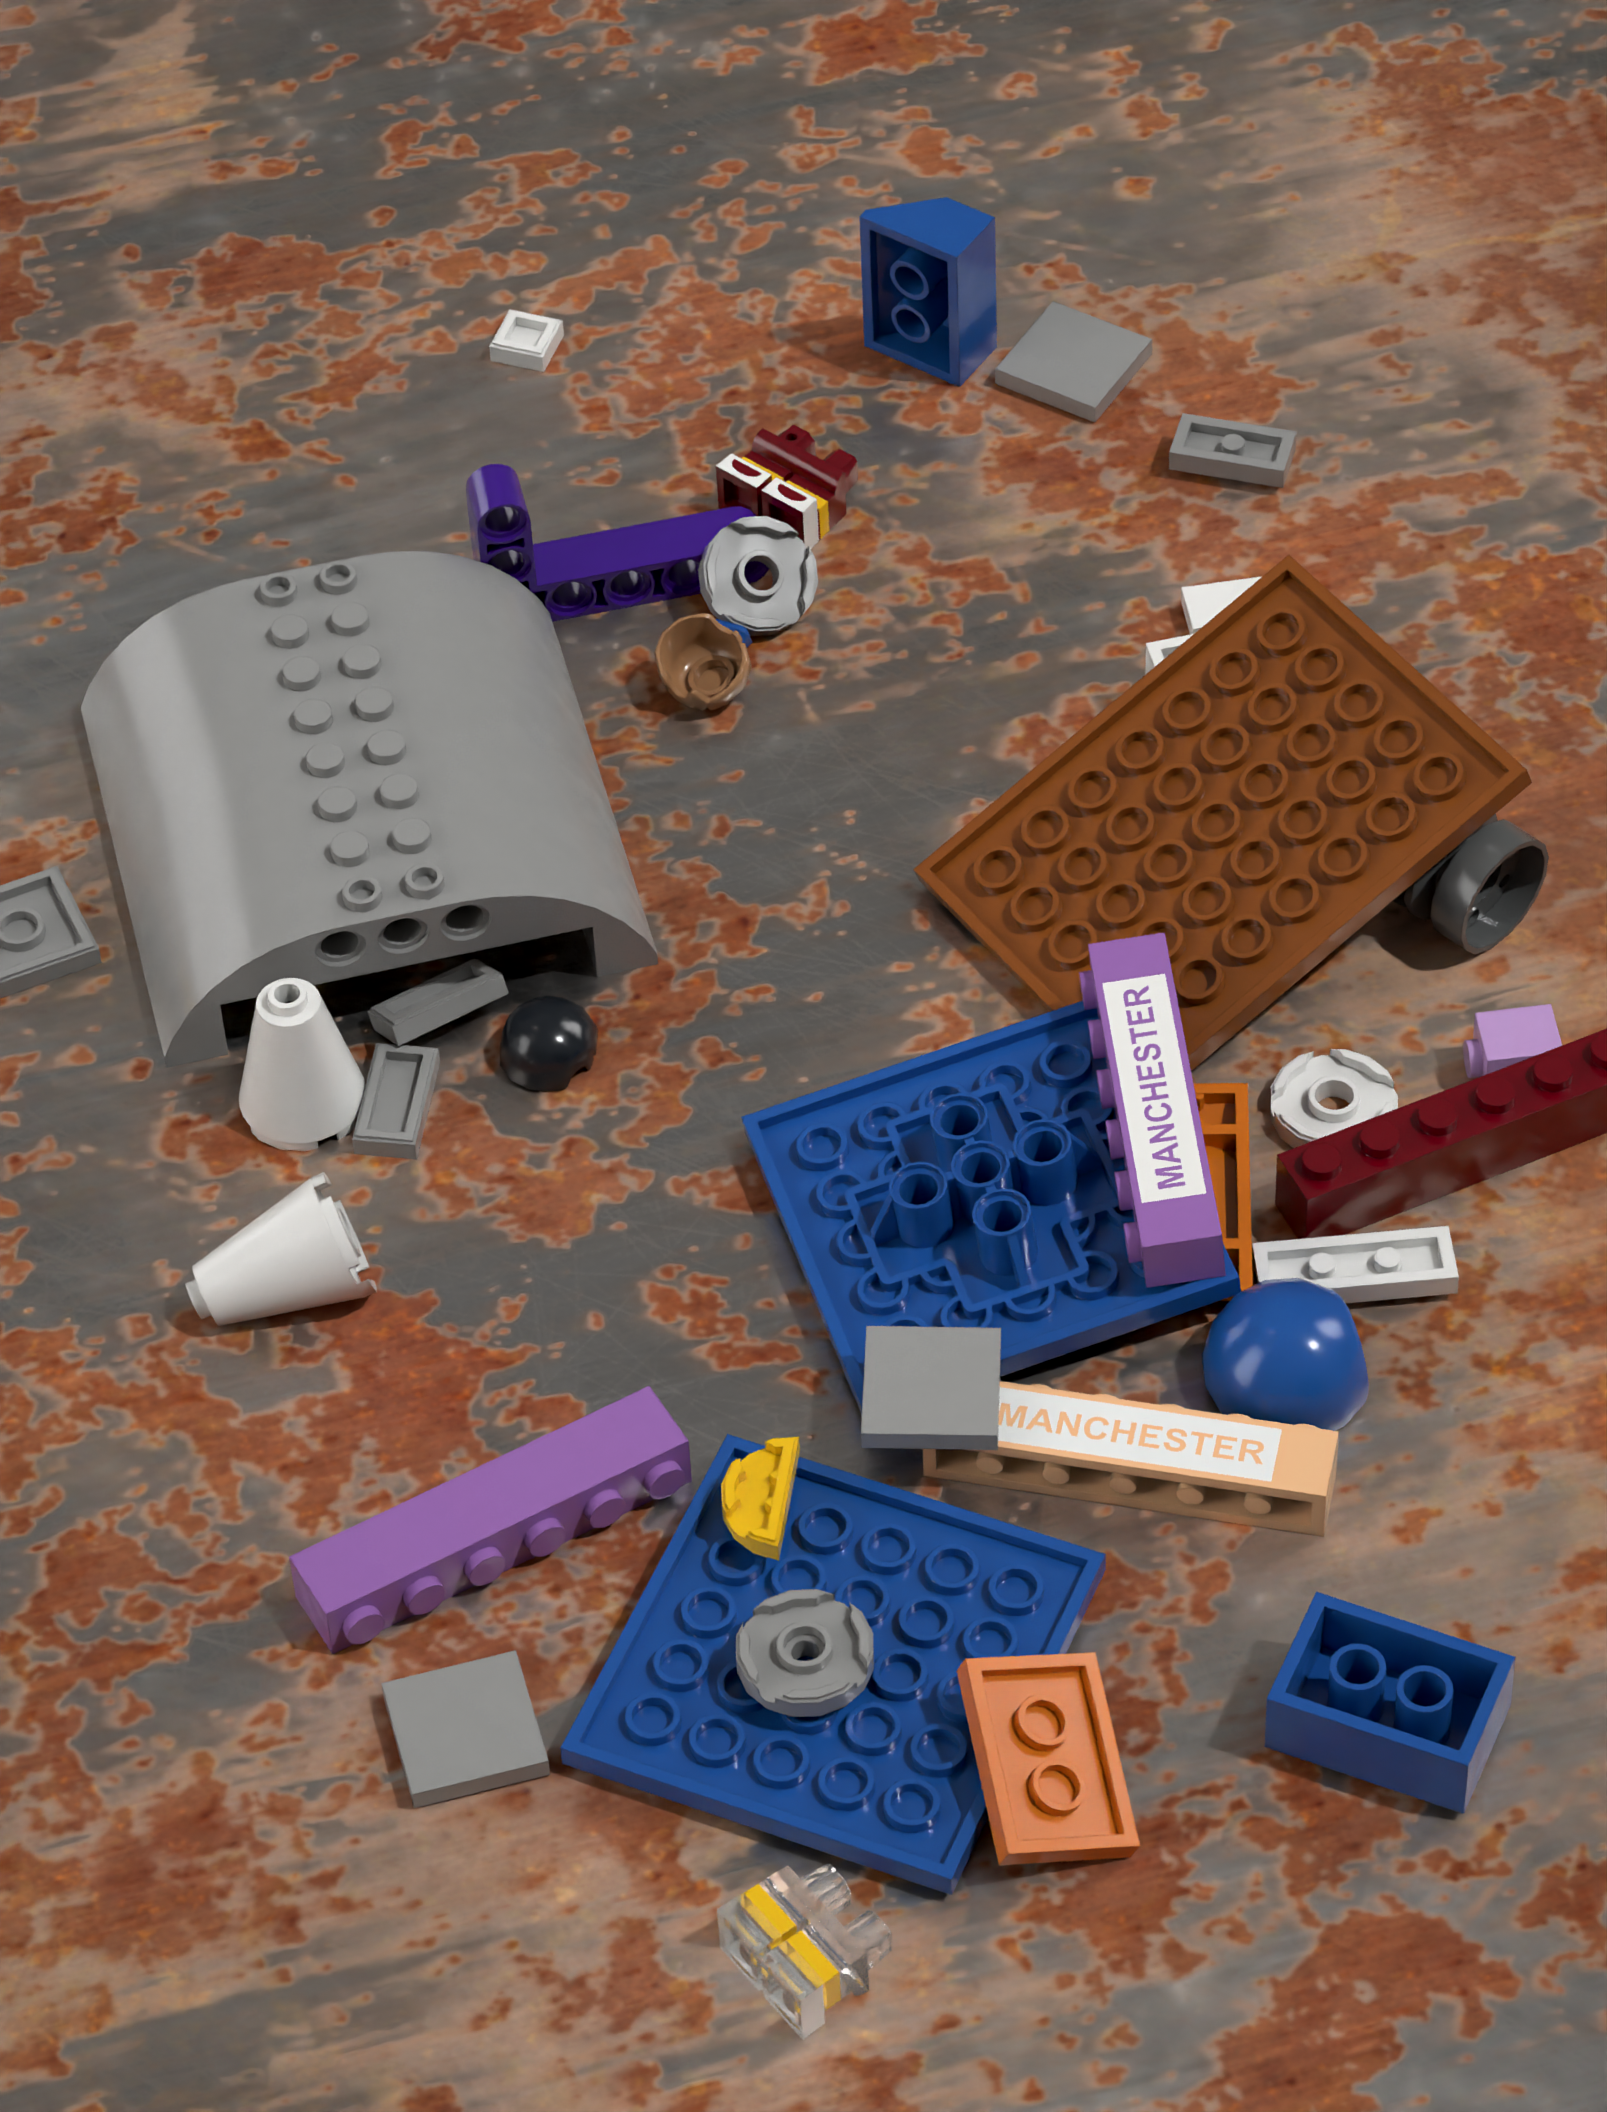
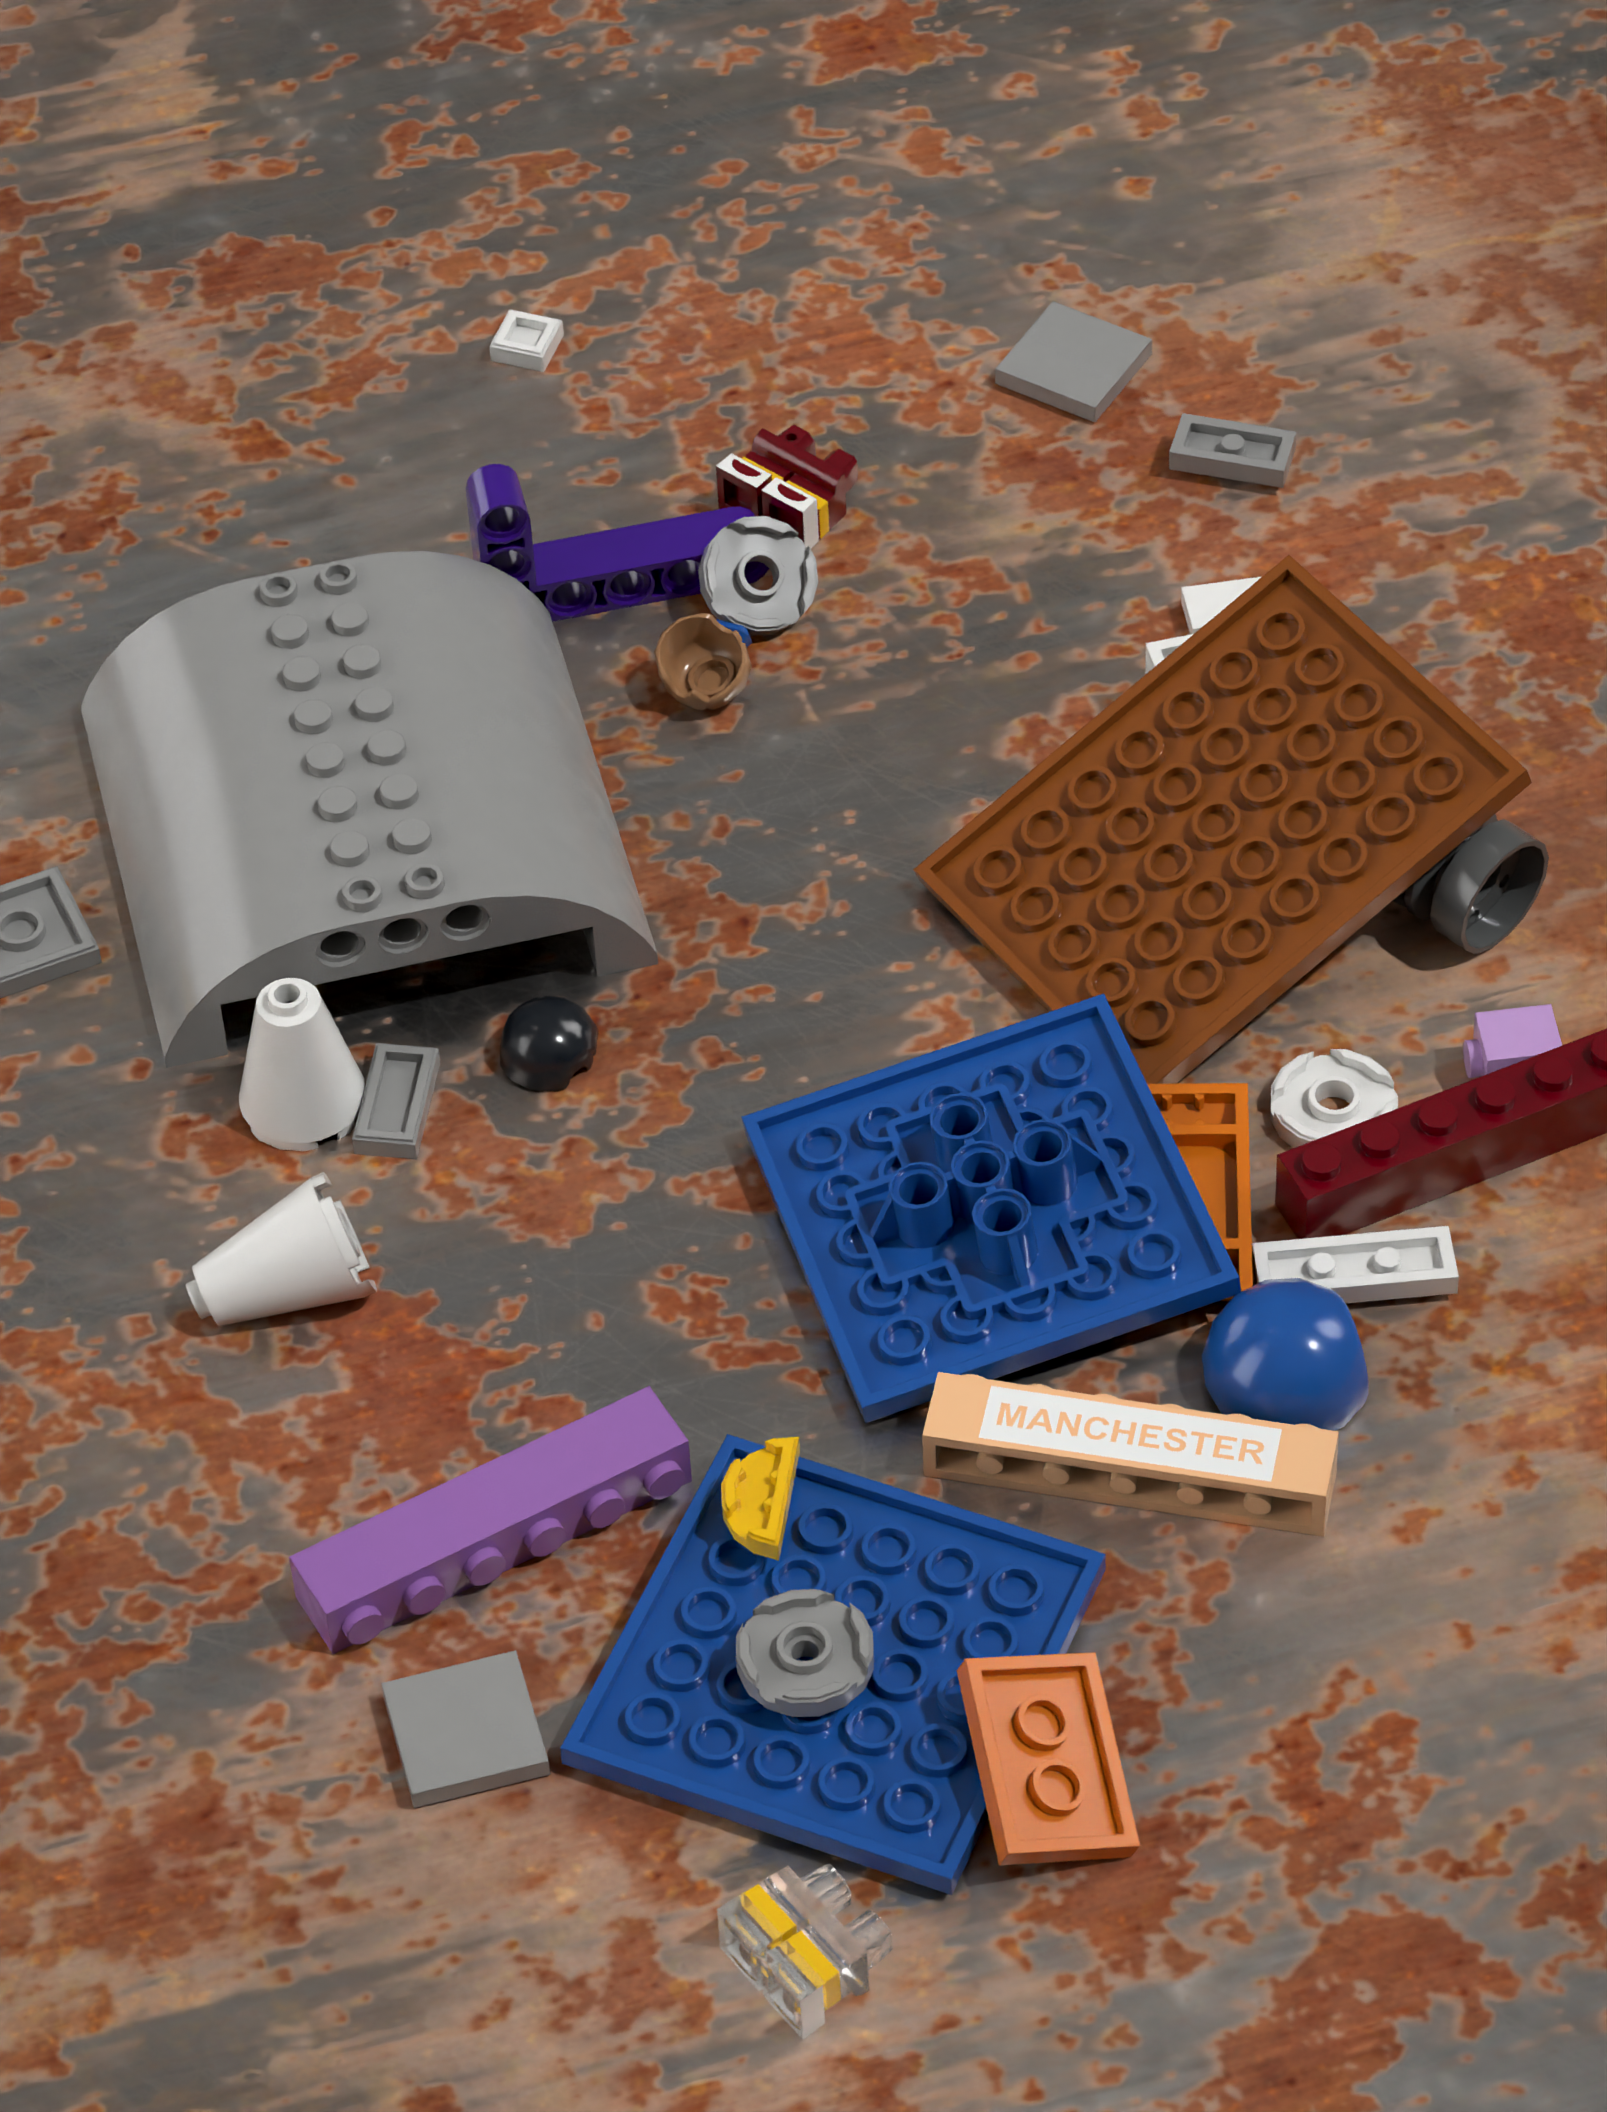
(437, 1001): light grey tile -> none
(930, 286): blue slope -> none
(931, 1388): light grey tile -> none
(1155, 1111): medium lavender brick -> none
(1389, 1702): blue brick -> none

